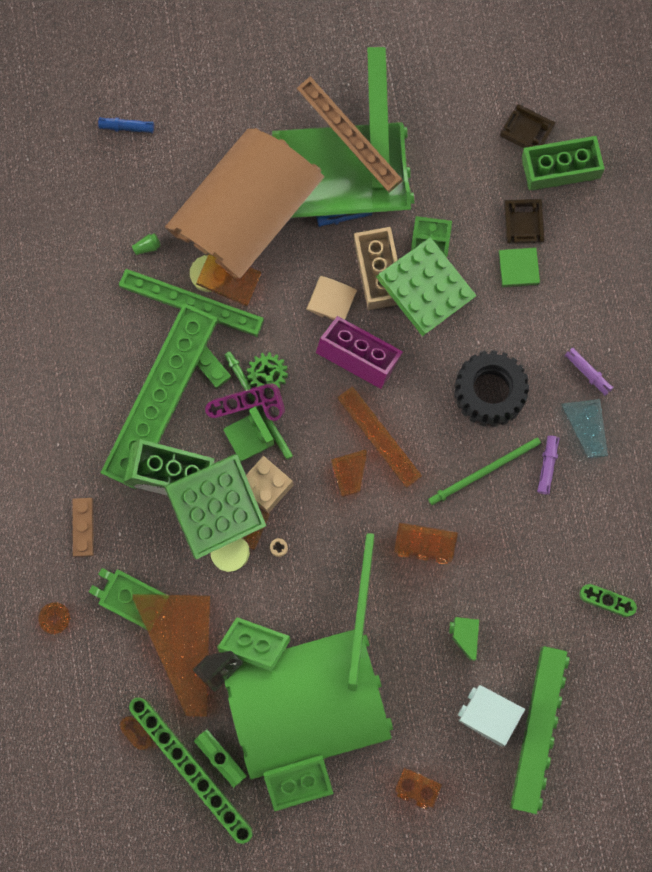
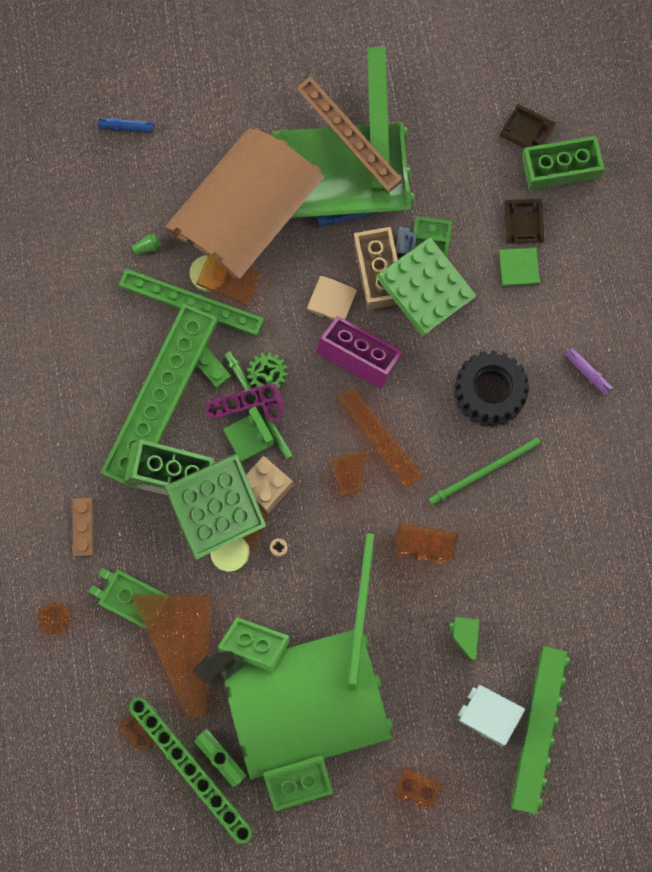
(405, 240): none -> sand blue bracket
(550, 456): medium lavender pin -> none
(588, 425): clear light blue wing -> none
(623, 600): bright green beam -> none

